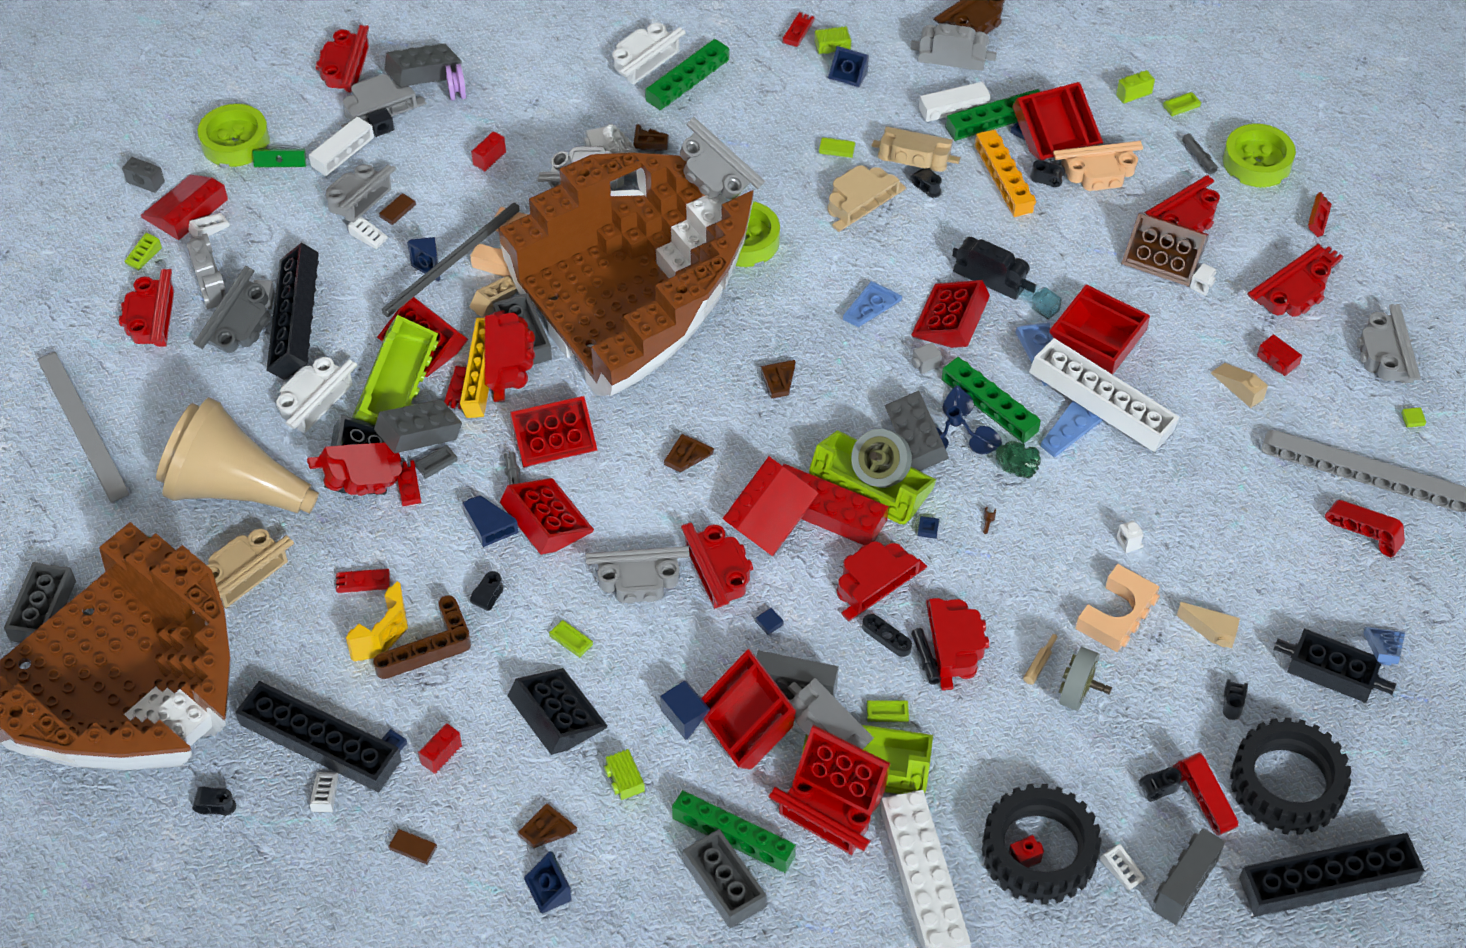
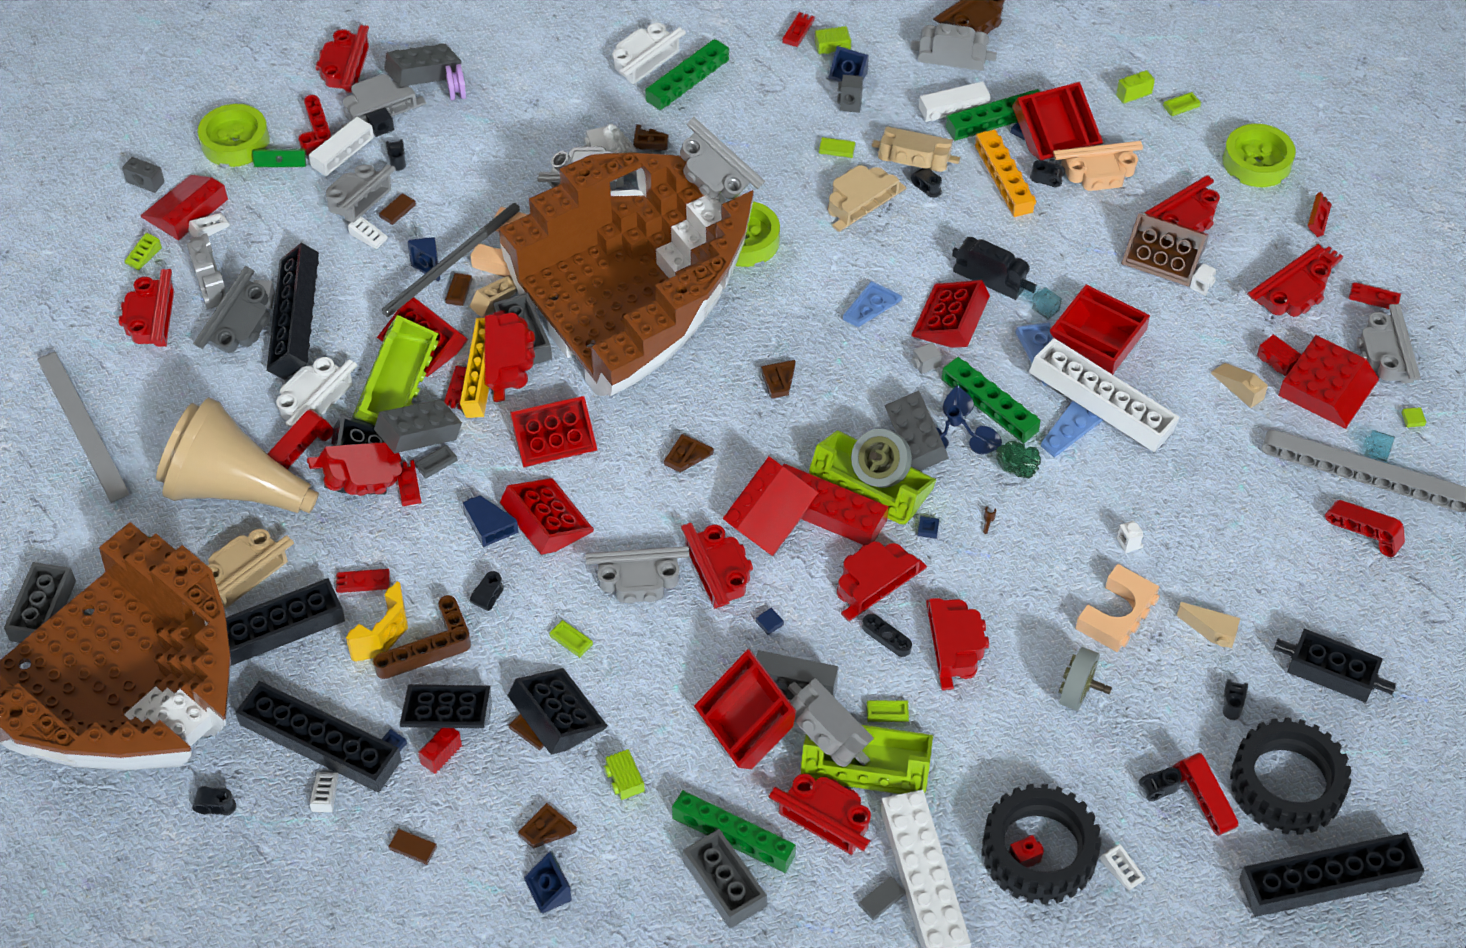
(283, 620): none -> black brick
(300, 437): none -> red beam
(318, 123): none -> red beam
(396, 154): none -> black piece
(446, 706): none -> black slope
(458, 289): none -> reddish brown tile
(488, 151): red brick -> none
(511, 469): dark grey pin -> none
(522, 728): none -> reddish brown tile
(683, 708): dark blue slope -> none
(843, 770): red slope -> none
(851, 93): none -> dark grey brick
(882, 898): none -> dark grey tile
(928, 662): black pin -> none
(1039, 661): tan axle -> none
(1188, 875): dark grey brick -> none
(1203, 157): dark grey pin -> none
(1329, 381): none -> red slope
(1373, 295): none -> red hinge
(1378, 445): none -> clear light blue brick
(1385, 644): medium blue wing -> none

